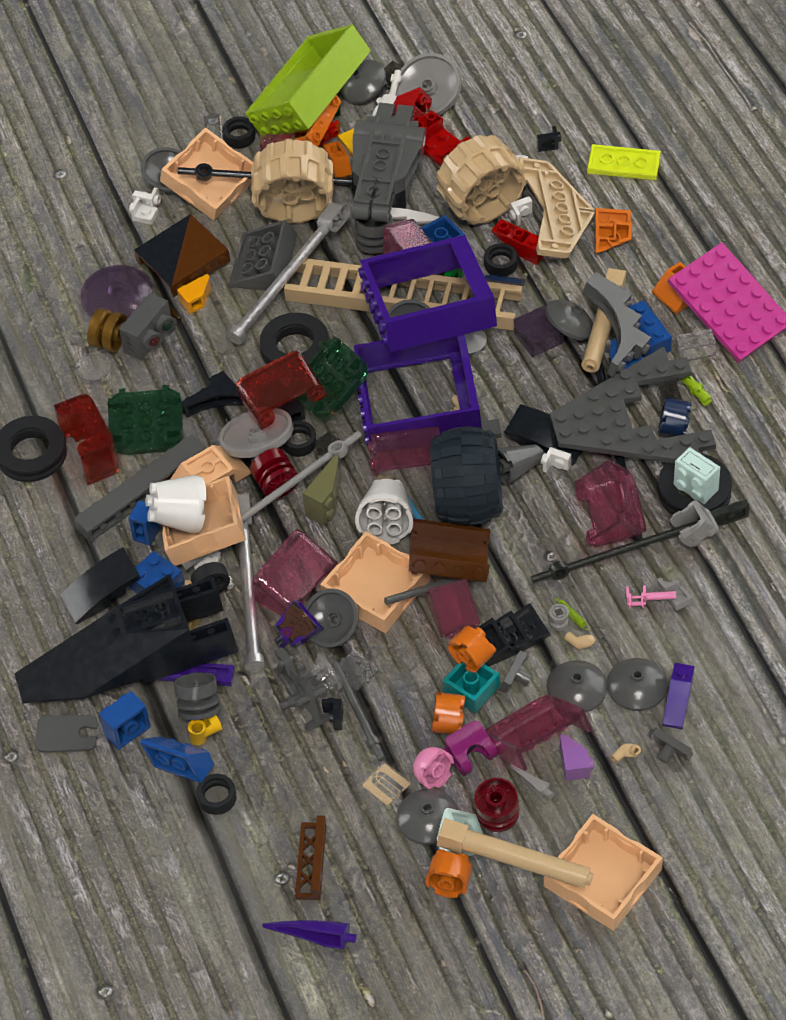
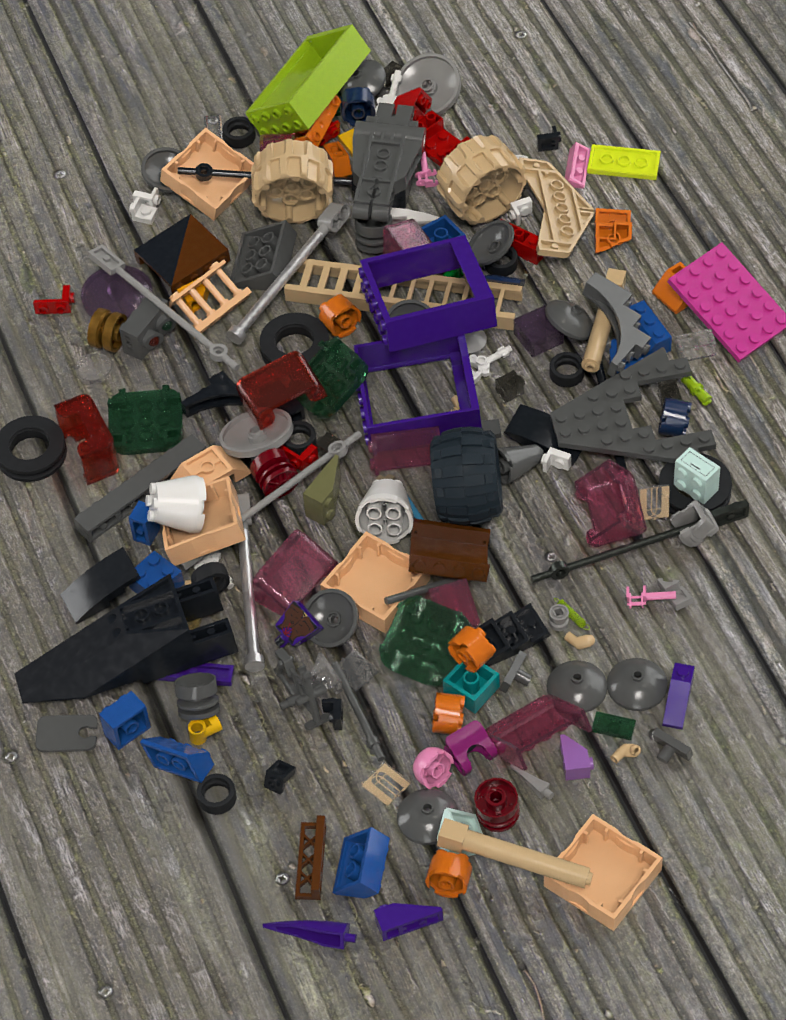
(56, 306): none -> red bracket
(112, 264): none -> light grey bar
(225, 305): none -> light nougat fence
(278, 775): none -> black bracket
(303, 460): none -> red bracket
(339, 315): none -> orange brick
(357, 104): none -> dark blue brick
(361, 864): none -> blue slope
(404, 918): none -> dark purple slope
(420, 639): none -> clear green tile
(425, 173): none -> bright pink piece
(482, 363): none -> white piece
(492, 241): none -> dark grey dish
(509, 386): none -> clear smoke brick
(566, 358): none -> black tyre
(577, 165): none -> bright pink slope
(613, 725): none -> clear green plate
(655, 501): none -> clear piece

